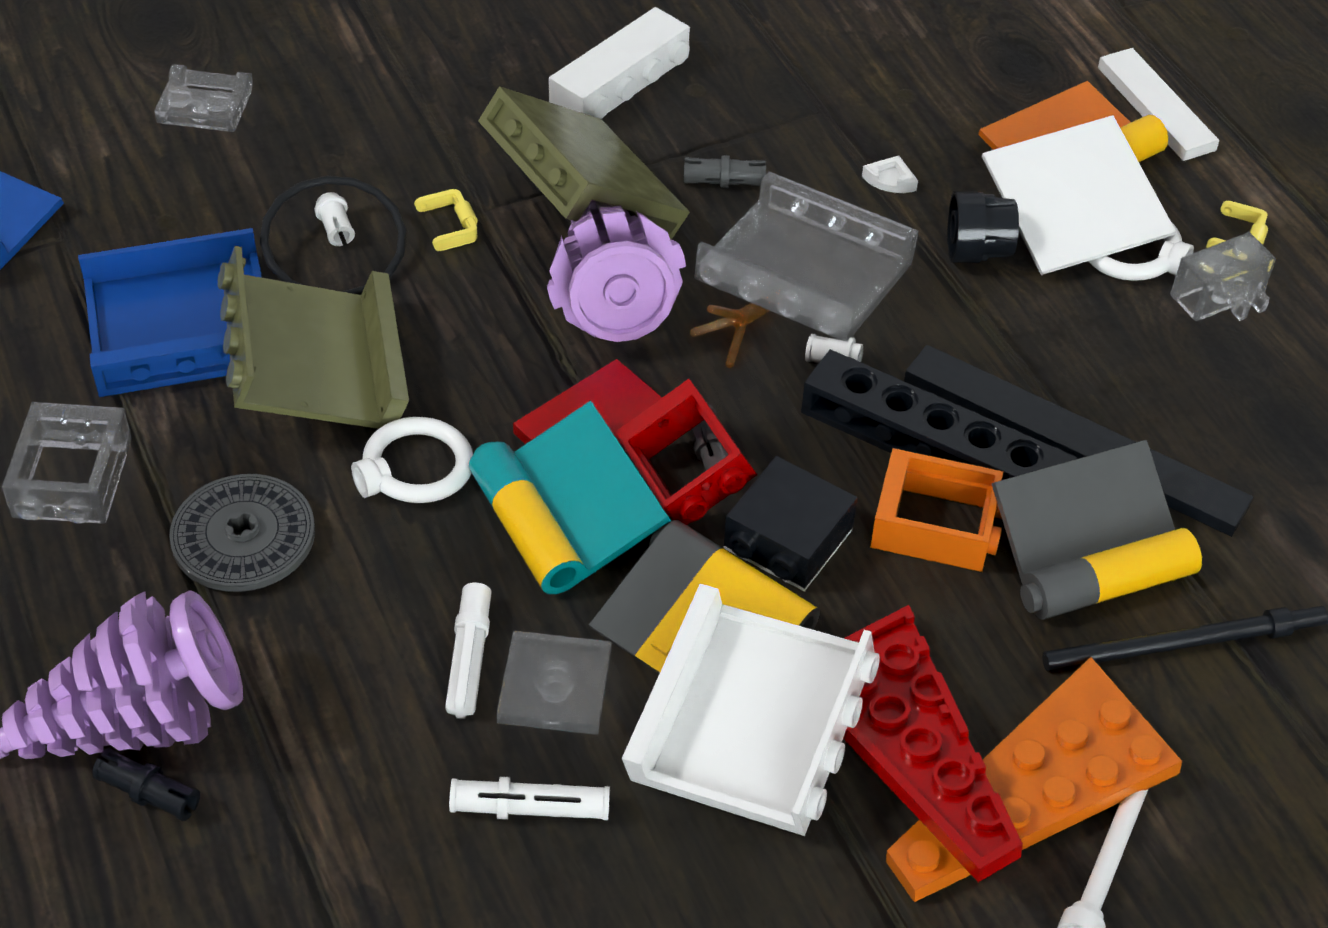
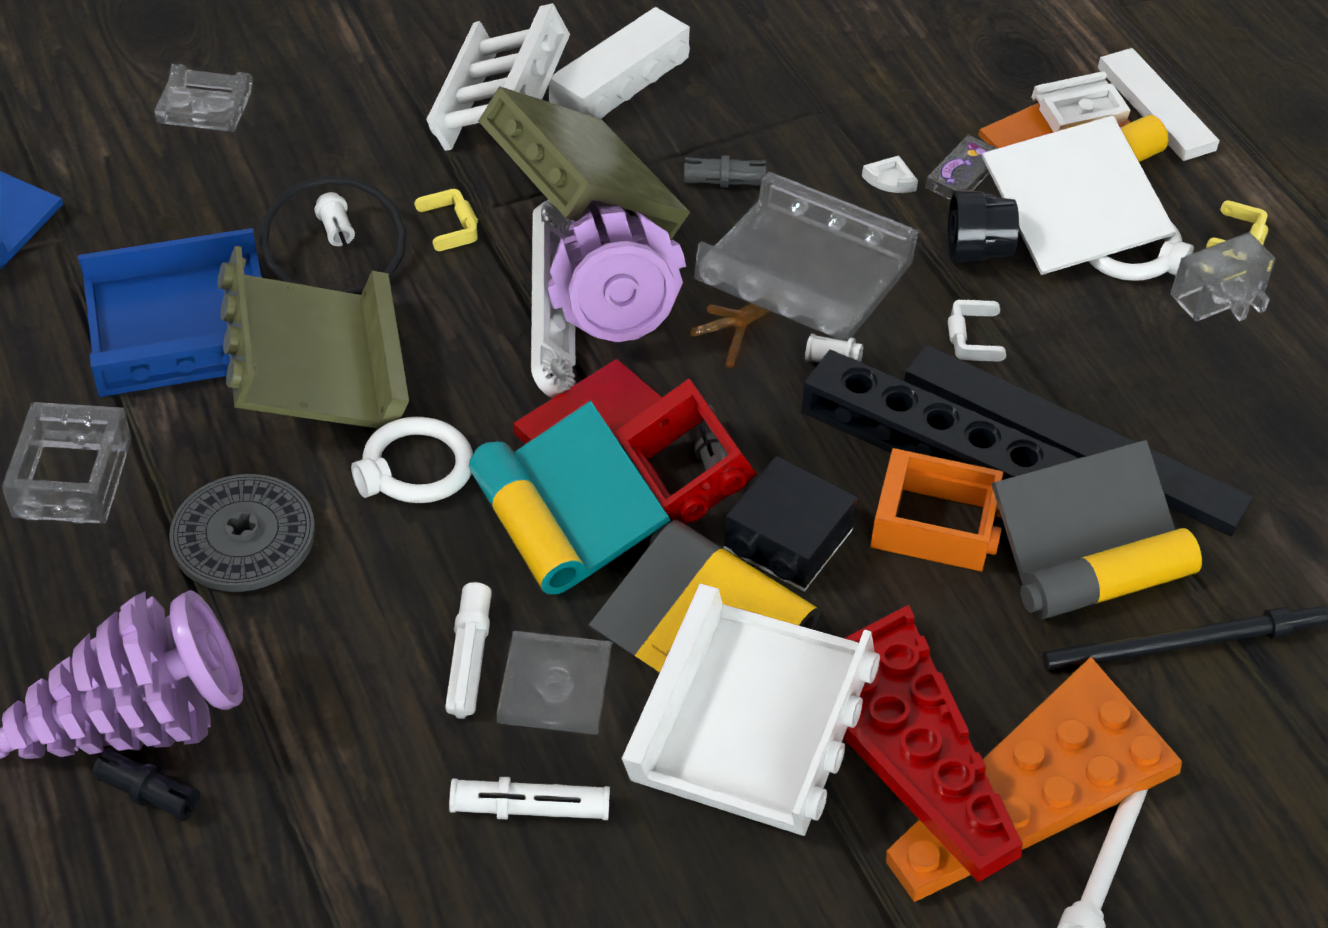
(528, 69): none -> white fence
(550, 334): none -> white plate
(958, 332): none -> white piece
(960, 169): none -> clear tile
(1079, 101): none -> white plate

